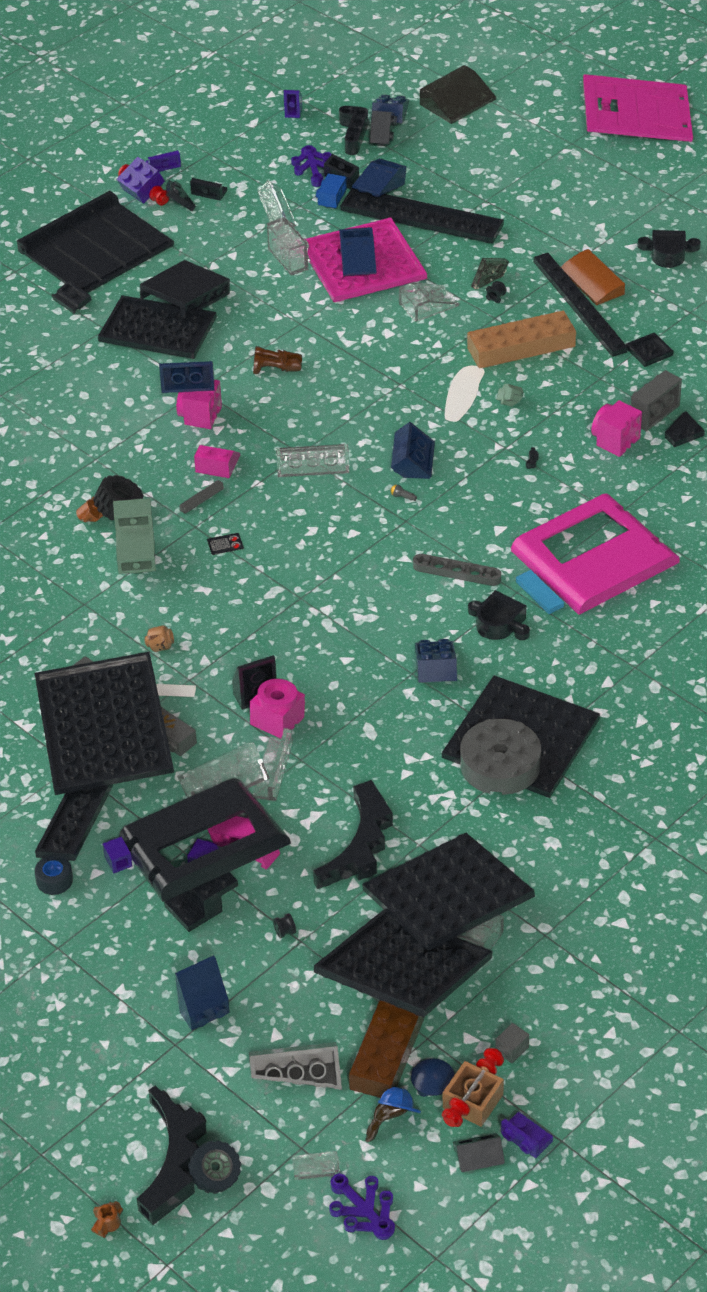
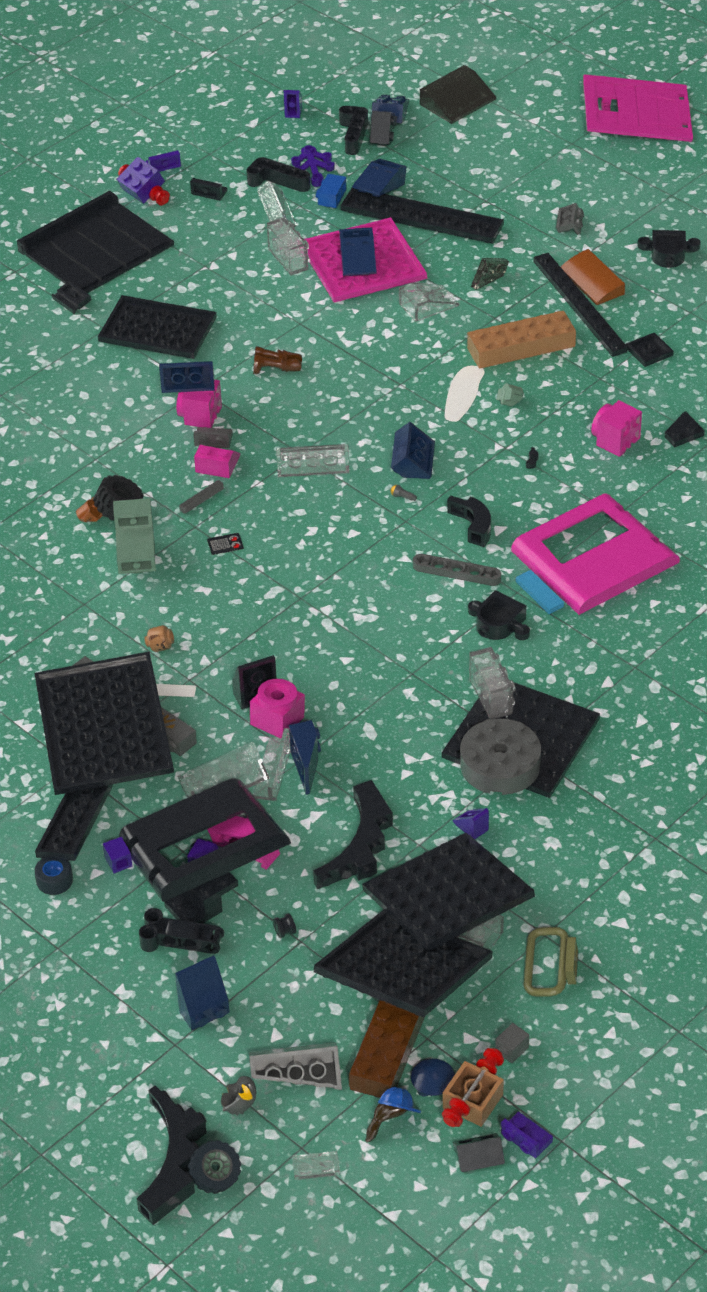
(108, 1218): dark orange piece -> none
(177, 193): black wing -> none
(178, 934): none -> black piece
(187, 287): black panel -> none
(213, 437): none -> dark grey bracket
(239, 1096): none -> dark grey hair
(277, 173): none -> black beam
(305, 751): none -> dark blue slope
(341, 167): black brick -> none
(363, 1208): dark purple plant -> none
(436, 661): dark blue slope -> none
(473, 822): none -> dark purple slope
(475, 512): none -> black arch
(491, 682): none -> clear brick
(496, 291): black brick -> none
(567, 961): none -> olive bar
(569, 218): none -> dark grey bracket
(657, 398): dark grey brick -> none

